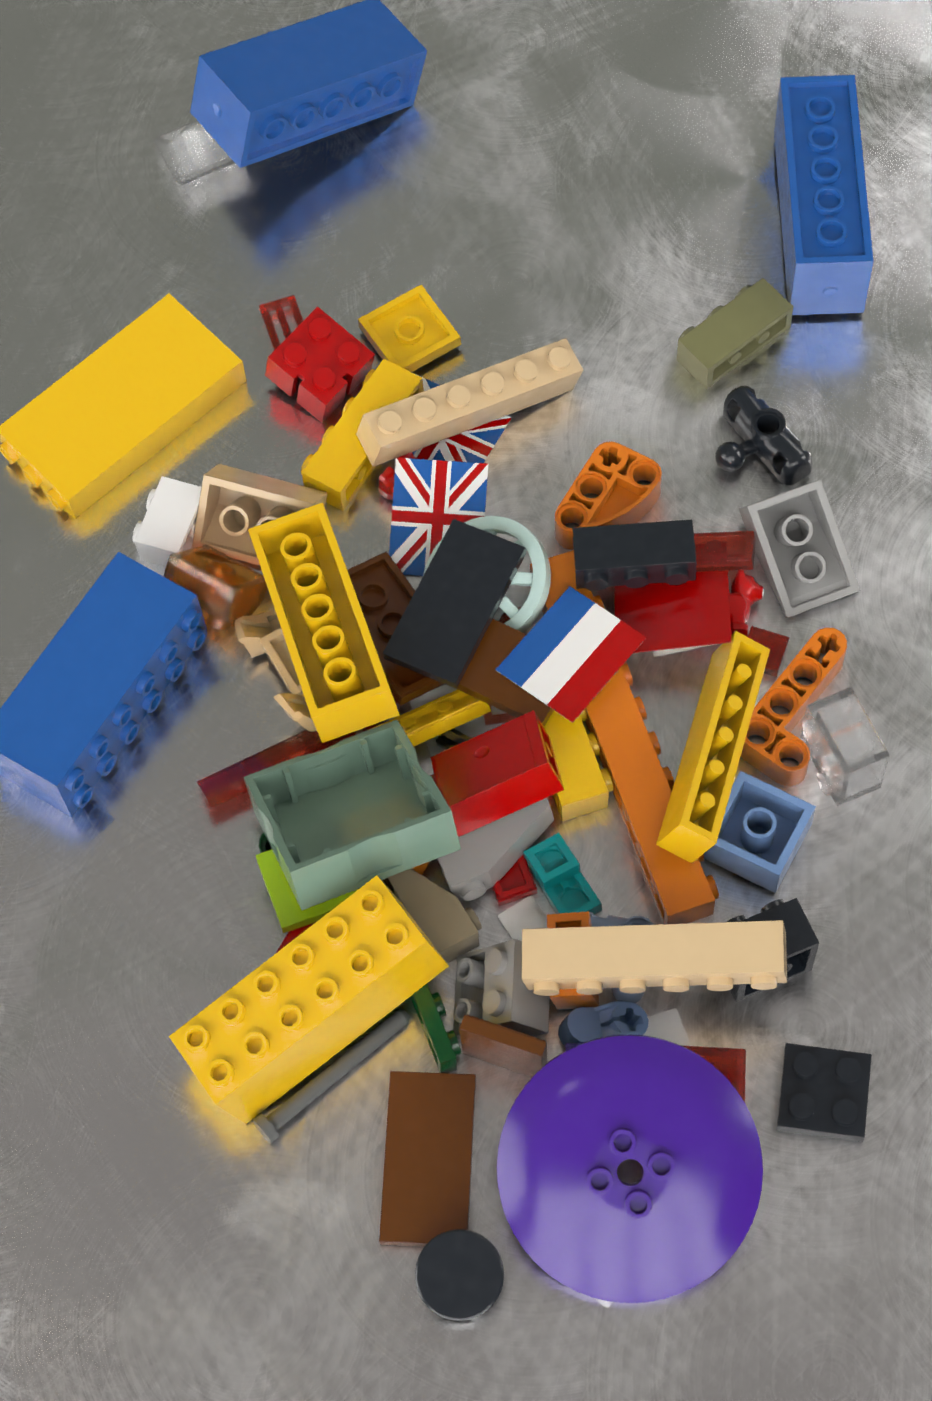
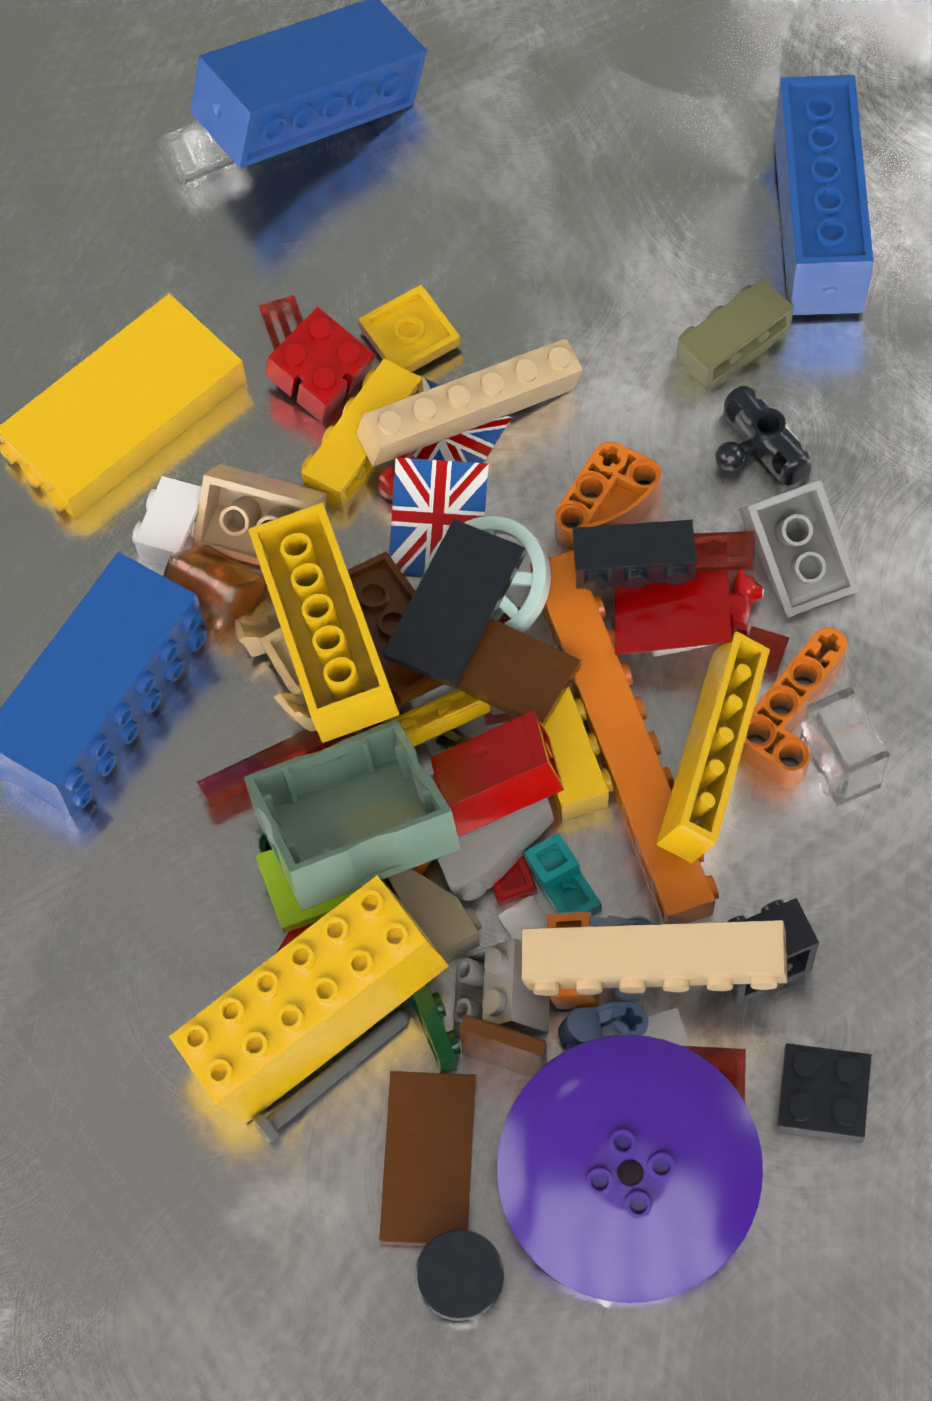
(571, 654): sticker -> none
(760, 832): medium blue brick -> none

